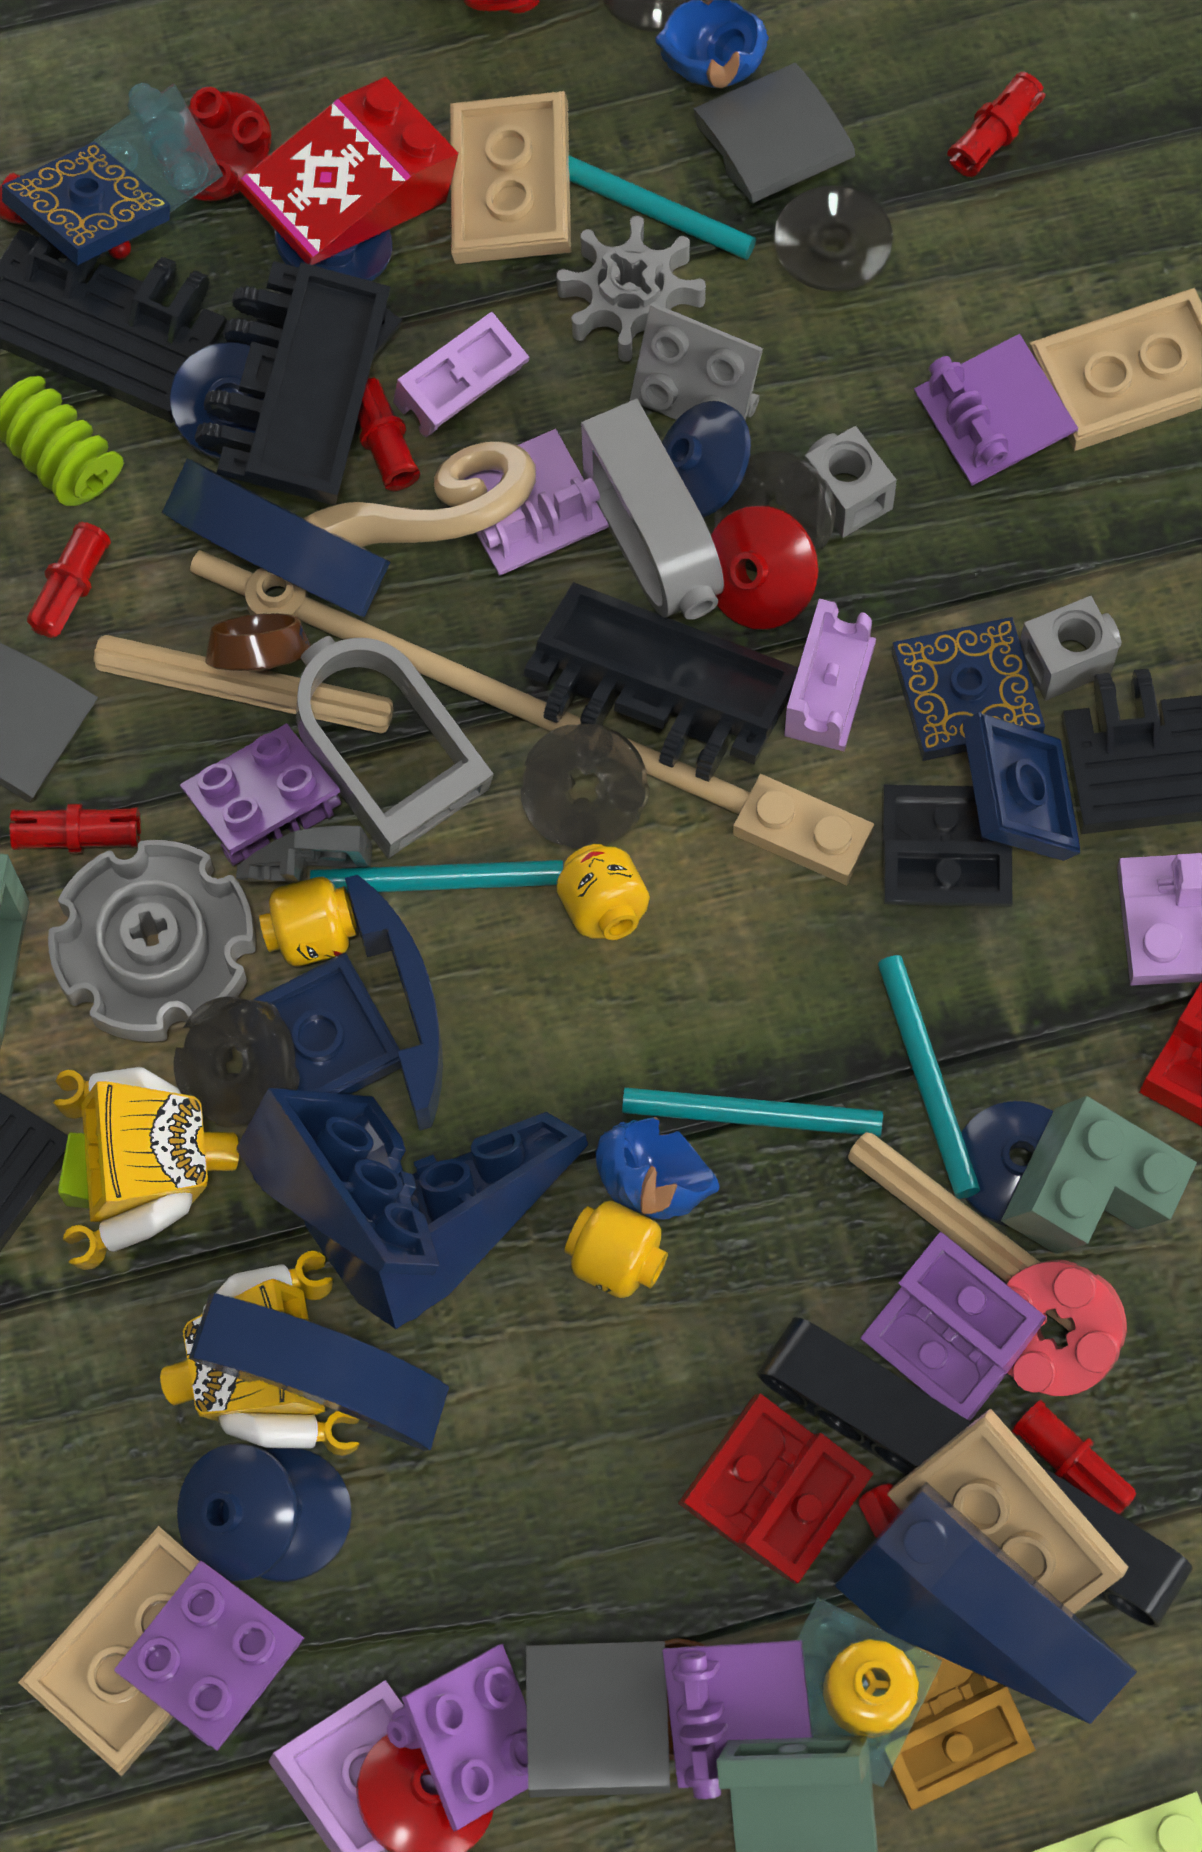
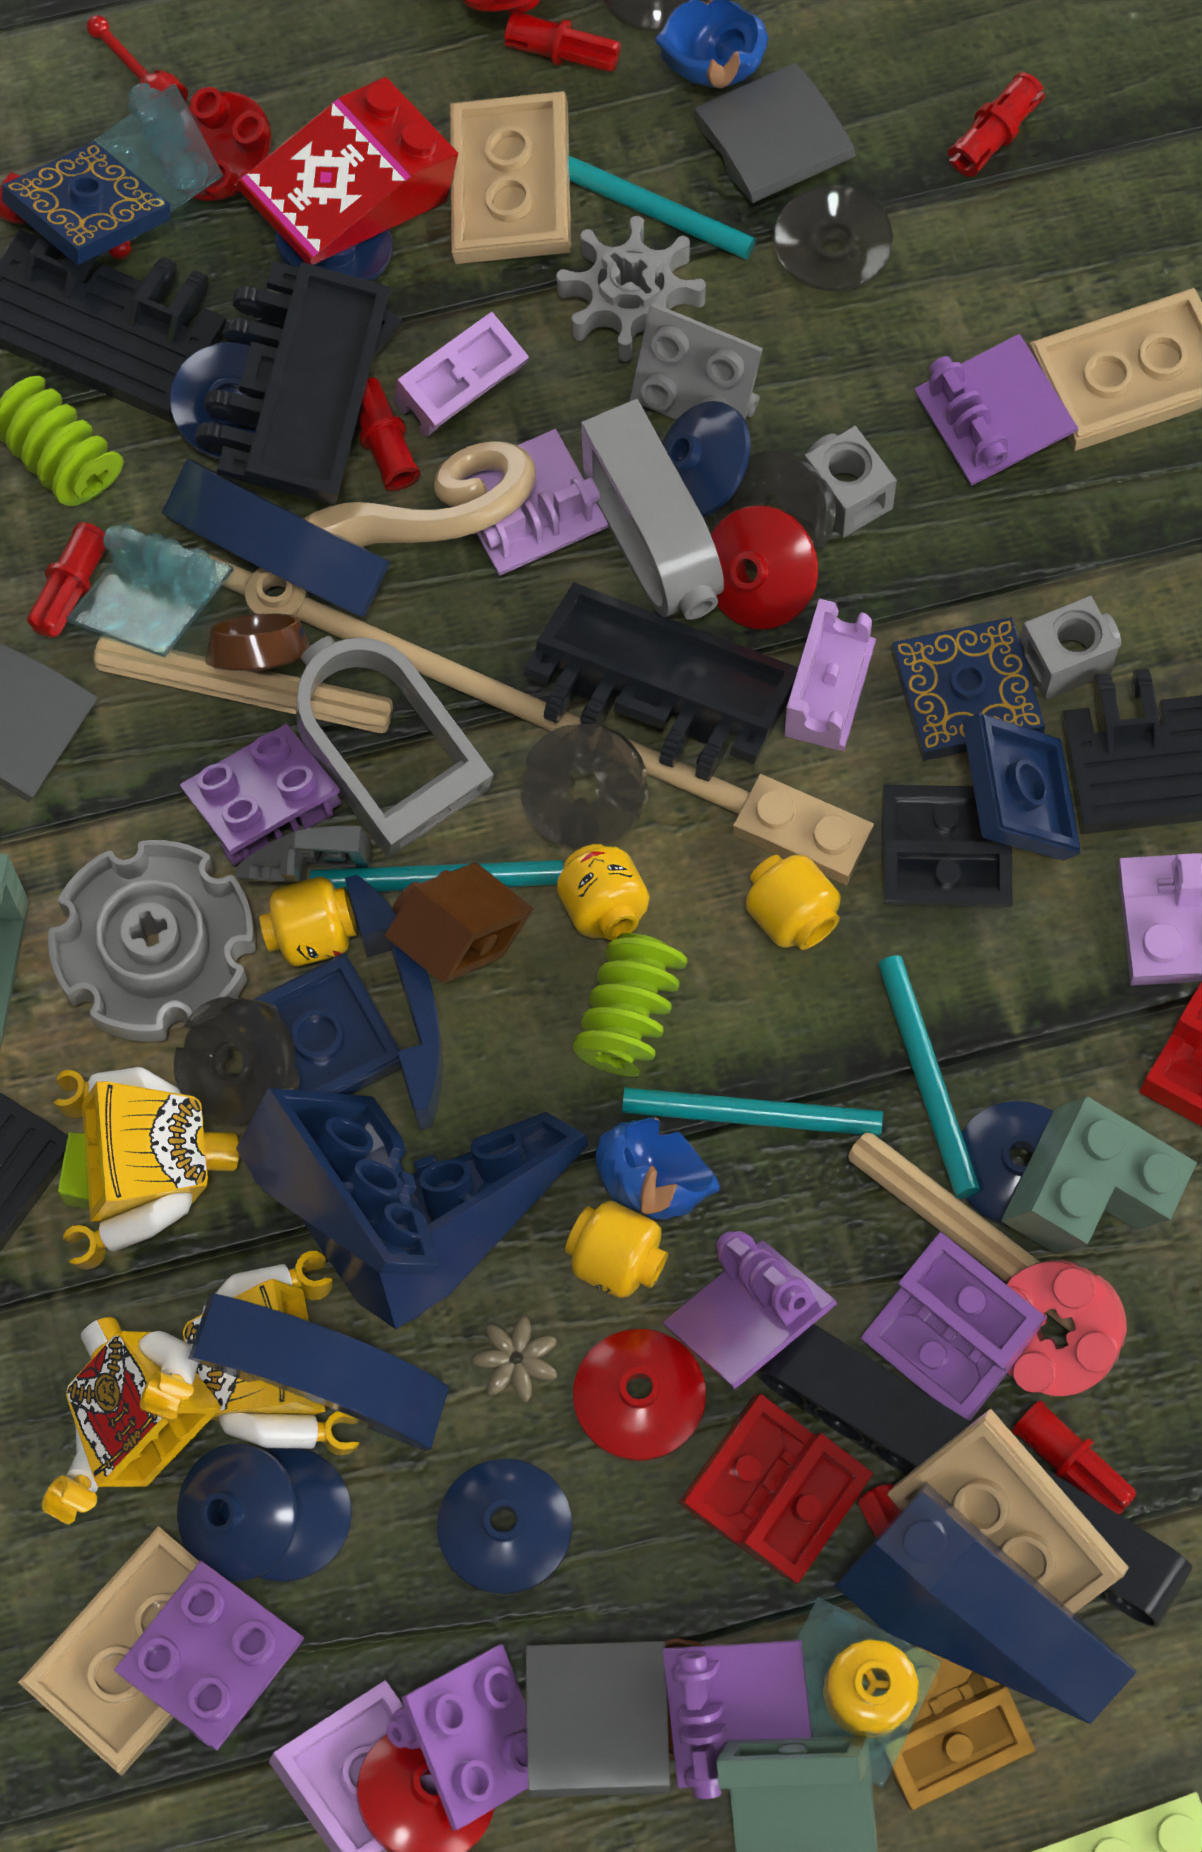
(75, 828): red pin -> none
(99, 28): none -> red hinge
(130, 1413): none -> torso
(149, 590): none -> clear light blue hinge
(457, 921): none -> reddish brown brick
(510, 1559): none -> dark blue dish
(516, 1347): none -> dark tan plant
(560, 42): none -> red axle
(625, 1002): none -> lime piece
(645, 1426): none -> red dish
(748, 1309): none -> medium lavender hinge
(793, 901): none -> yellow head

